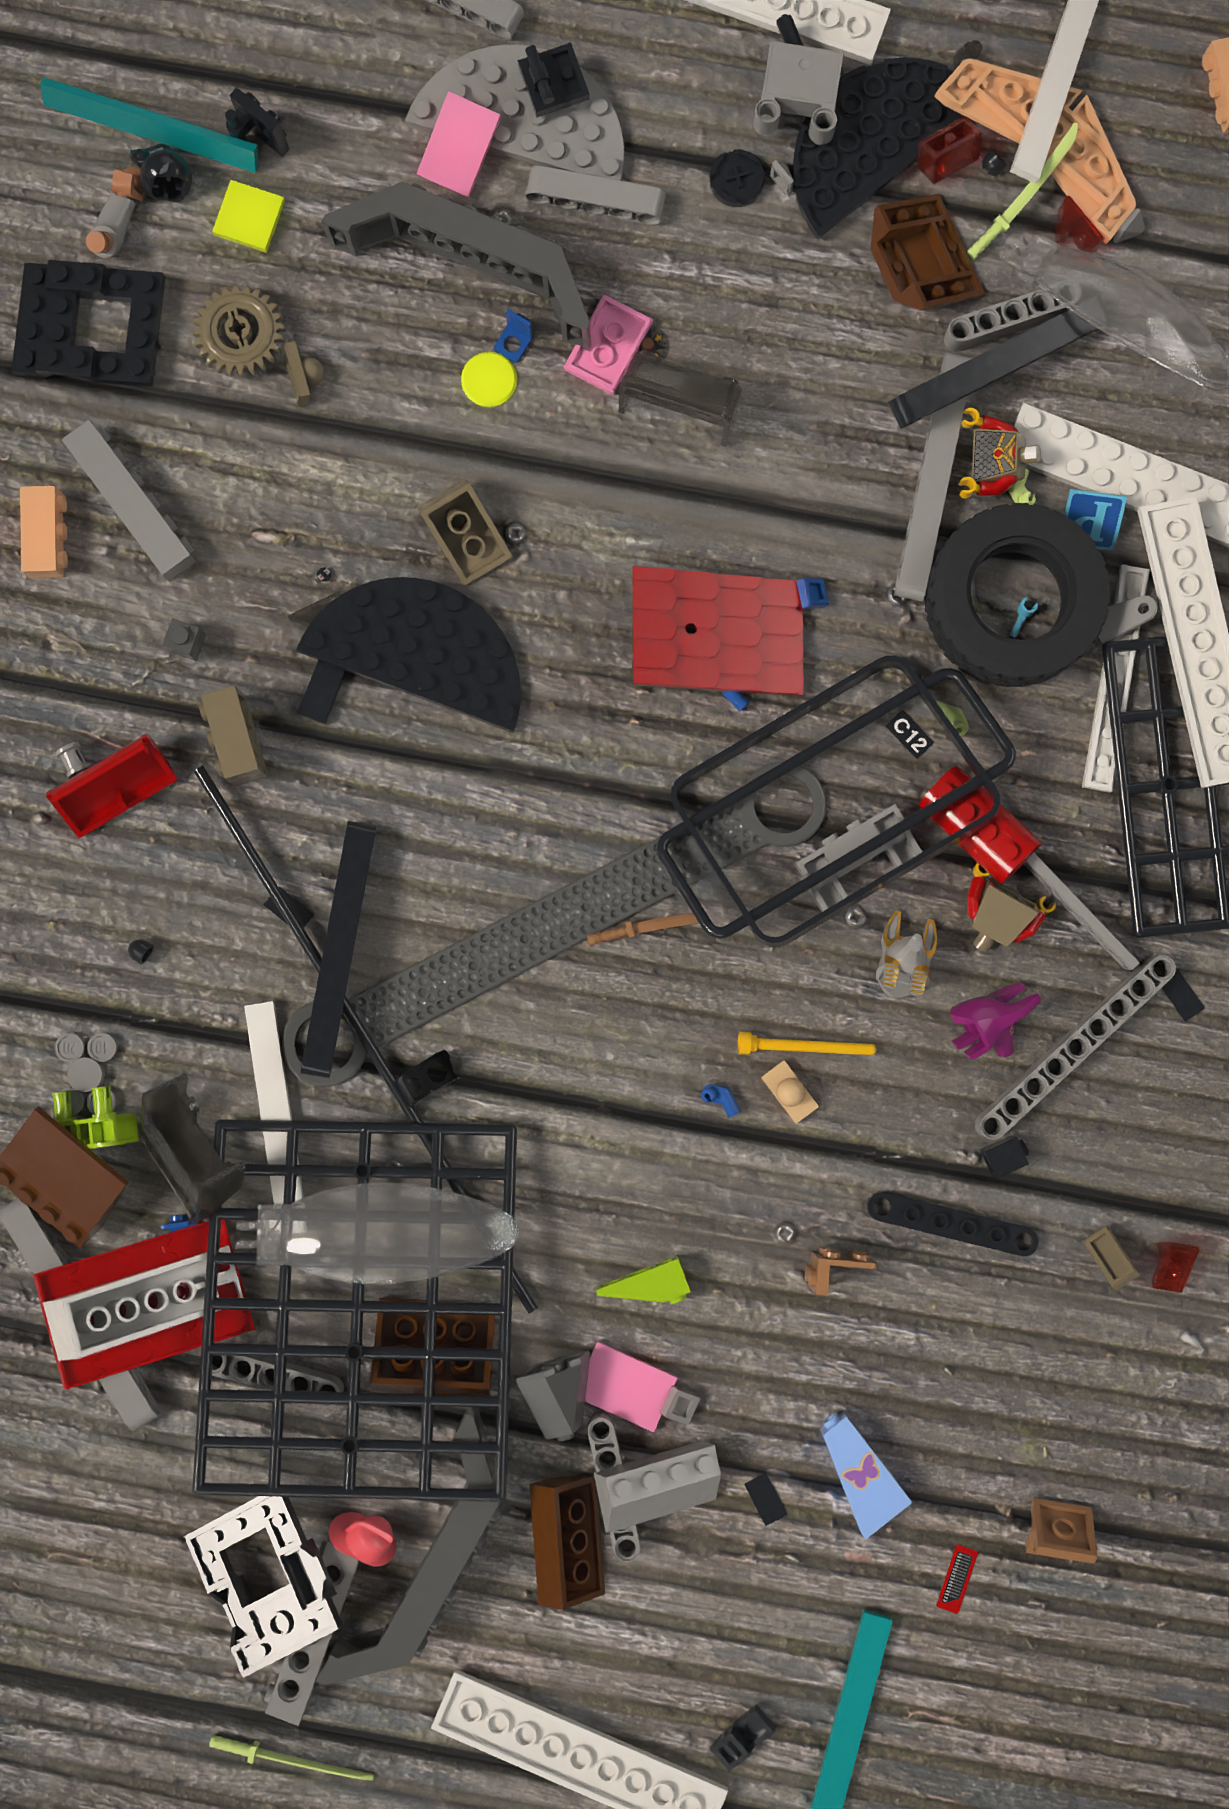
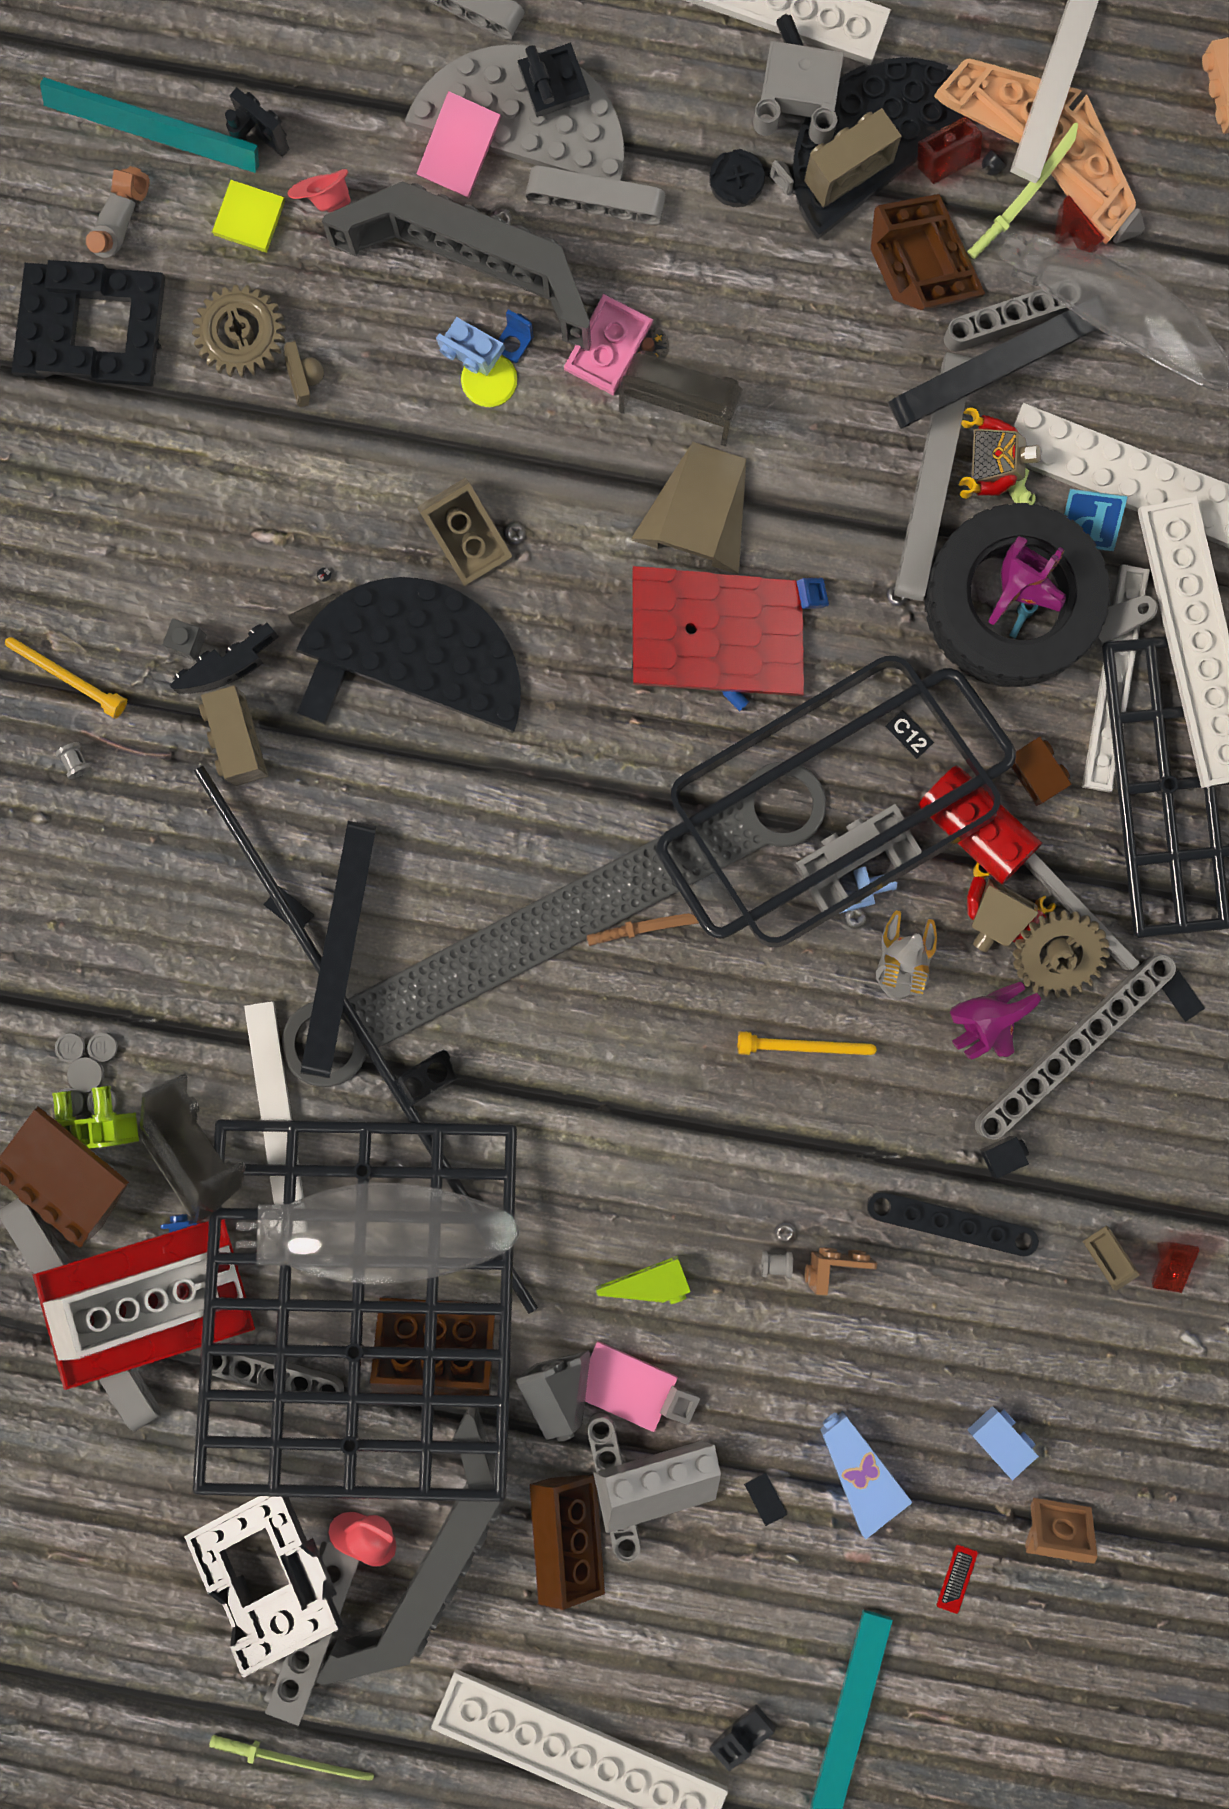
(42, 532): light nougat brick -> none
(111, 703): none -> yellow piece
(112, 786): red container -> none
(128, 500): light grey brick -> none
(140, 951): black hinge -> none
(163, 172): black piece -> none
(217, 671): none -> black slope
(325, 191): none -> coral piece
(470, 346): none -> light blue bracket
(700, 508): none -> dark tan wedge
(721, 1095): blue arm -> none
(777, 1264): none -> light grey bush
(789, 1092): tan tile -> none
(852, 157): none -> dark tan brick
(862, 880): none -> light blue bracket
(956, 717): yellowish green arm -> none
(967, 51): clear smoke arm -> none
(1002, 1442): none -> light blue brick
(1027, 580): none -> magenta piece
(1040, 771): none -> reddish brown brick
(1067, 969): none -> dark tan gear

